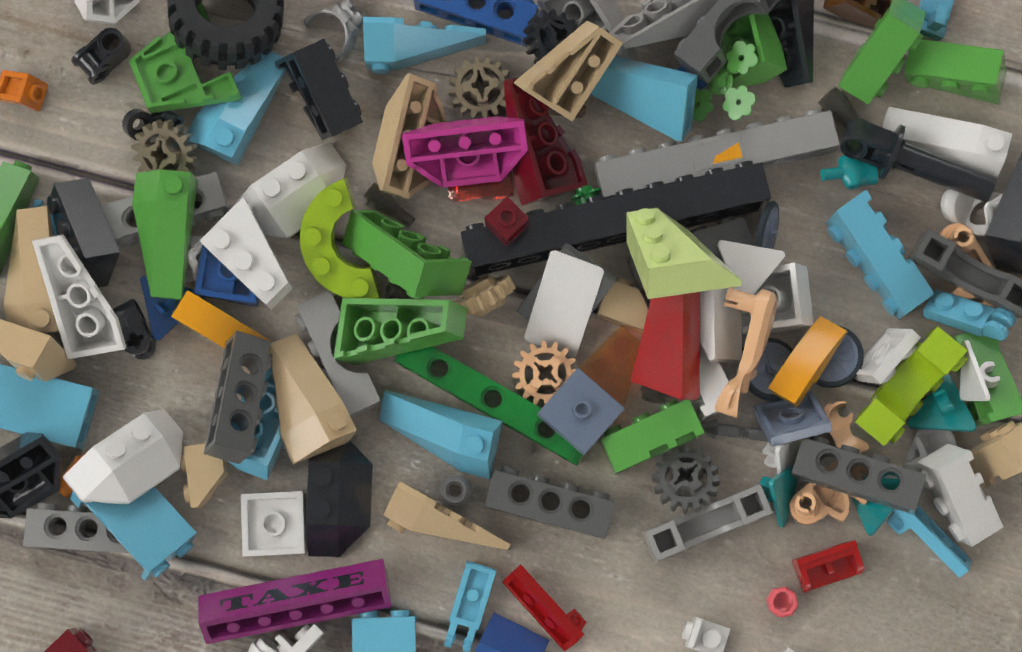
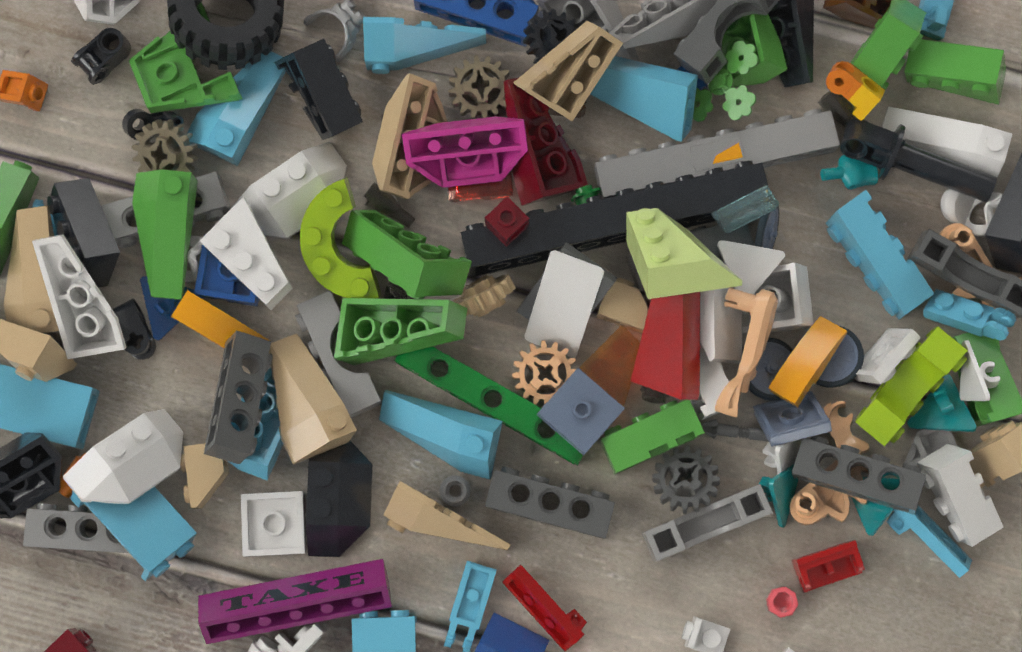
(746, 209): none -> clear light blue tile
(855, 87): none -> leg

